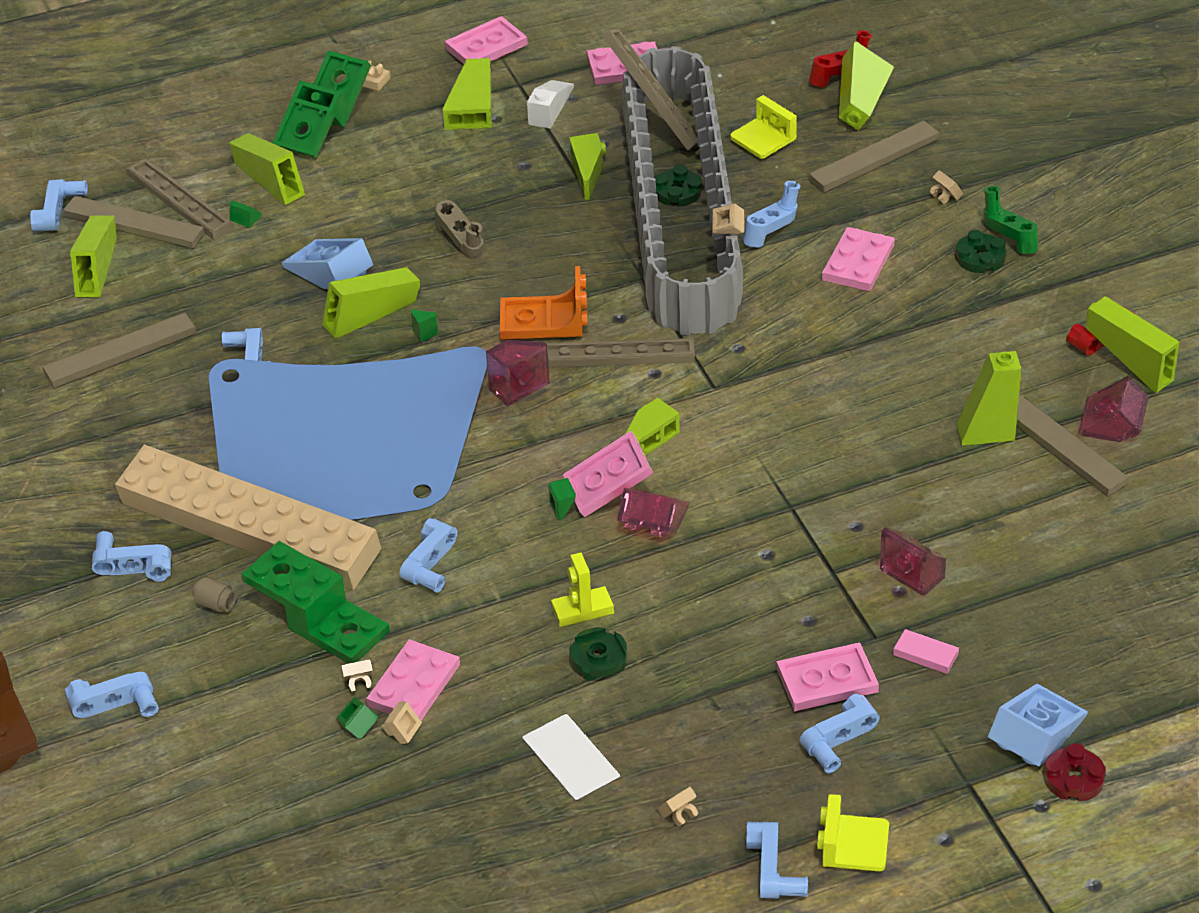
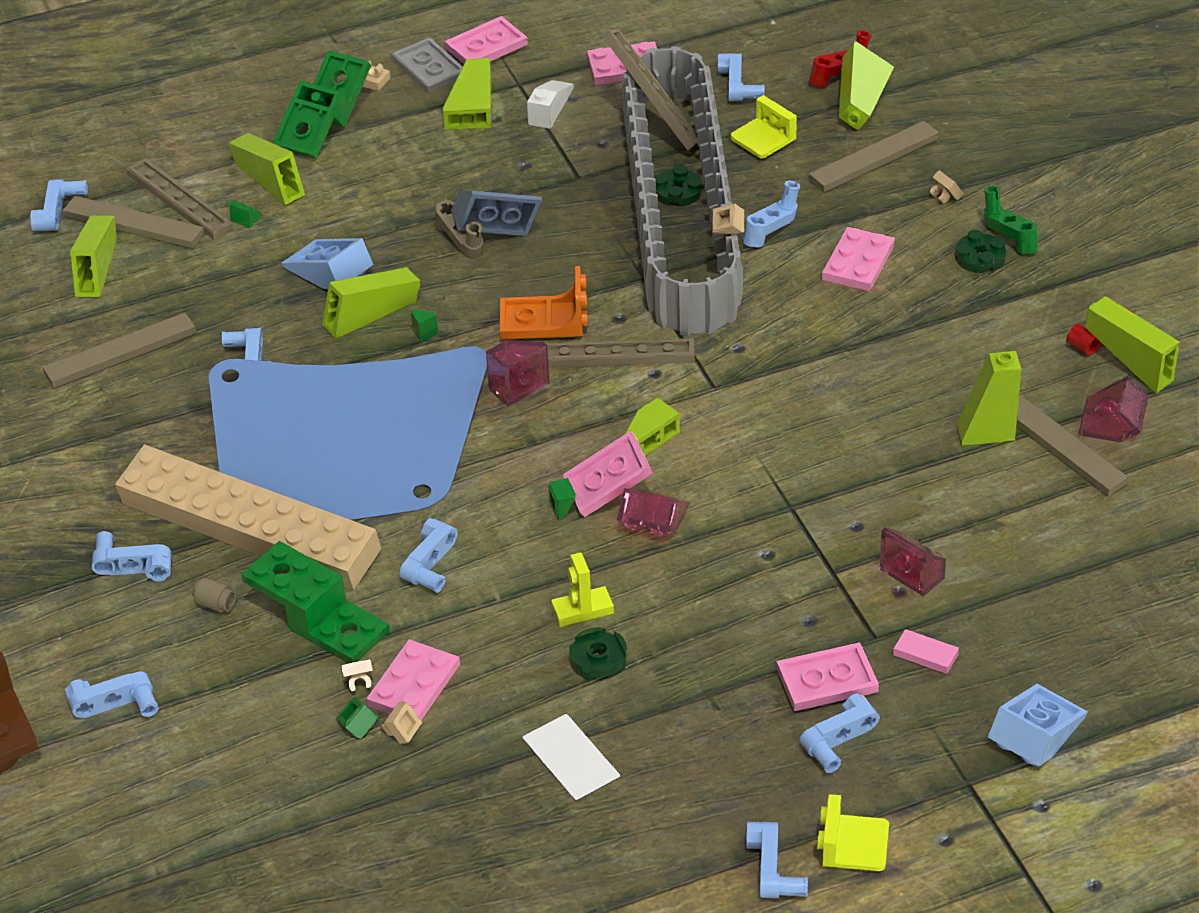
(428, 64): none -> light grey tile
(496, 211): none -> sand blue slope
(587, 159): lime slope -> none
(677, 805): tan tile -> none
(732, 65): none -> light blue beam
(1074, 759): dark red plate -> none

